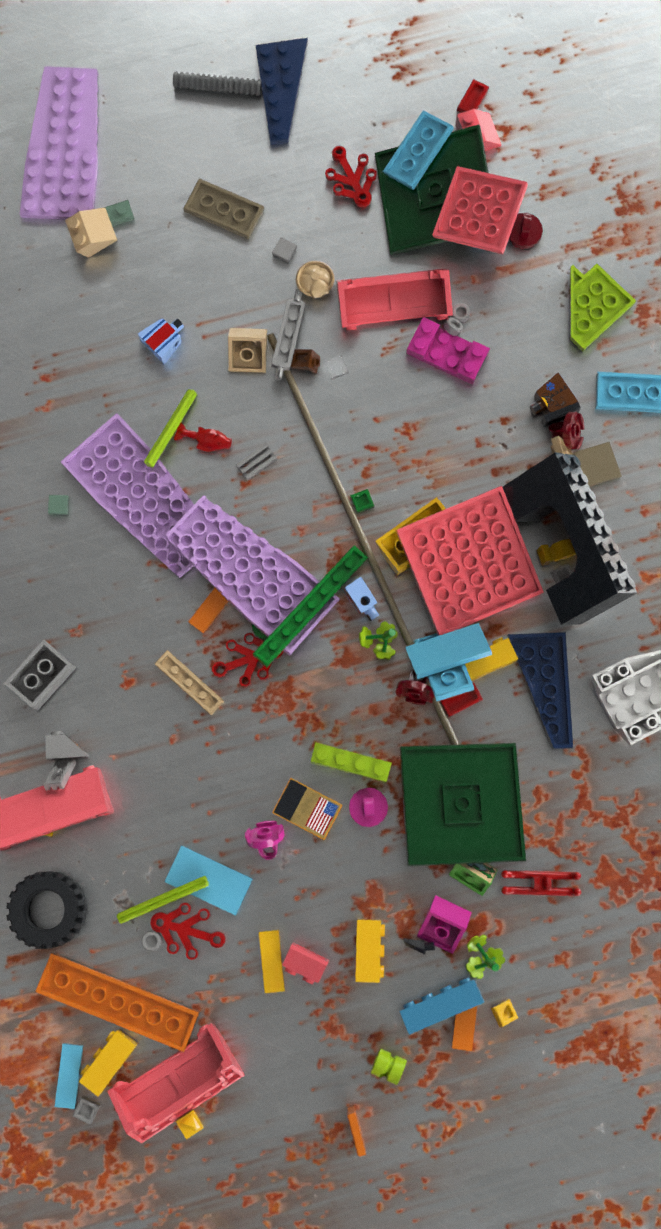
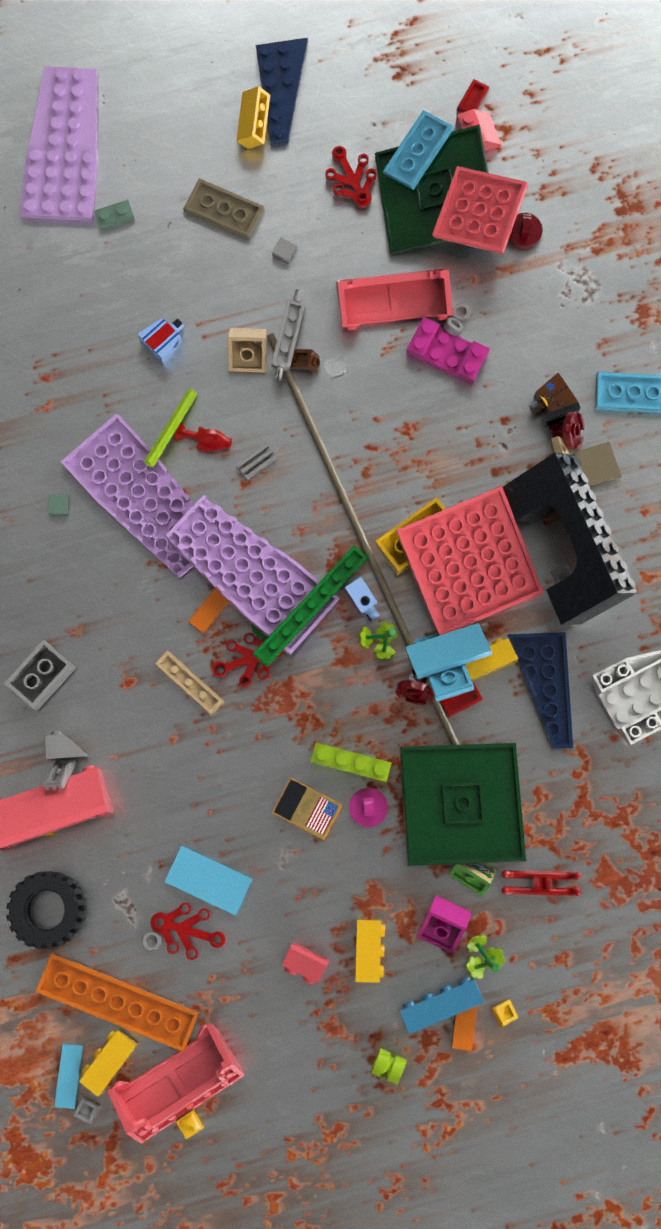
(91, 231): tan slope -> none
(162, 899): lime axle -> none
(217, 83): dark grey piece -> none
(253, 117): none -> yellow brick
(263, 836): dark pink tile -> none
(271, 961): yellow tile -> none
(315, 279): tan piece -> none
(356, 1131): orange tile -> none
(362, 501): green tile -> none
(419, 945): black bar -> none
(557, 551): yellow leg -> none
(594, 304): lime wing -> none

